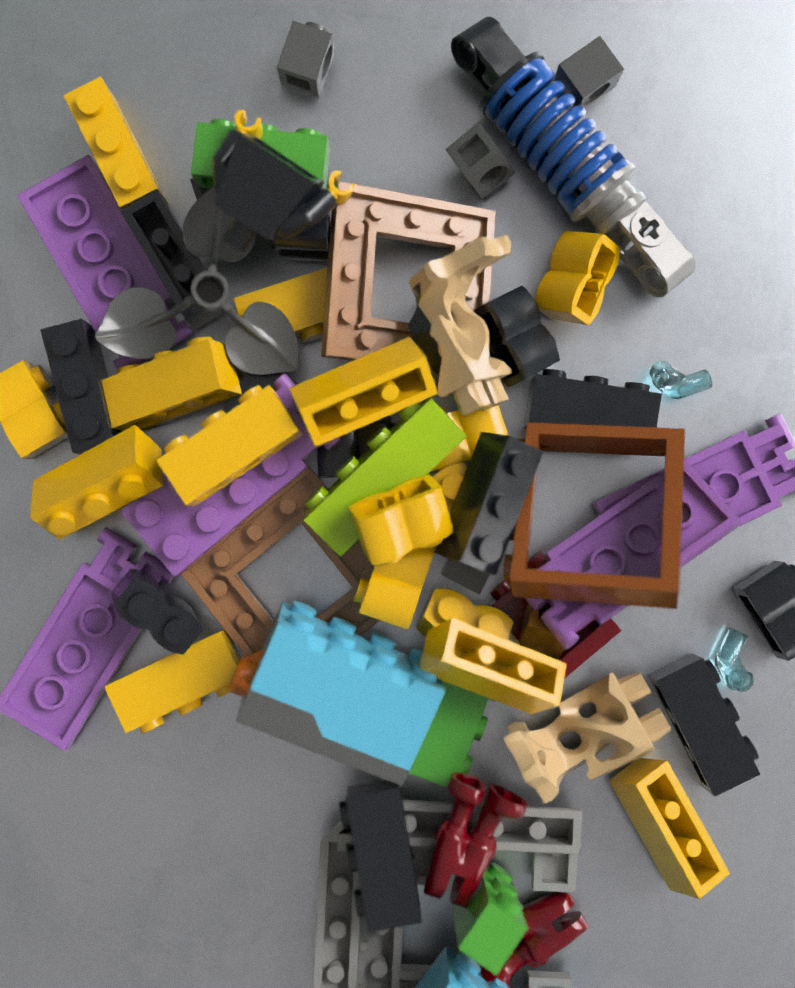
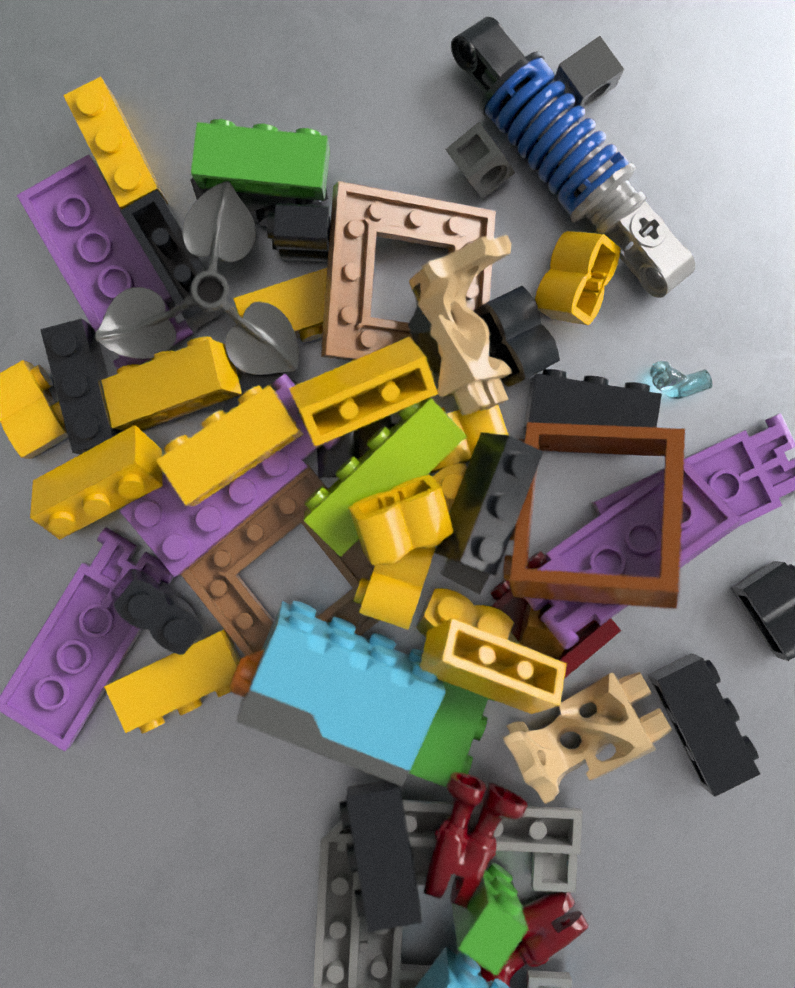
(267, 189): black torso -> none
(306, 57): dark grey brick -> none
(669, 827): yellow brick -> none
(729, 663): clear light blue arm -> none

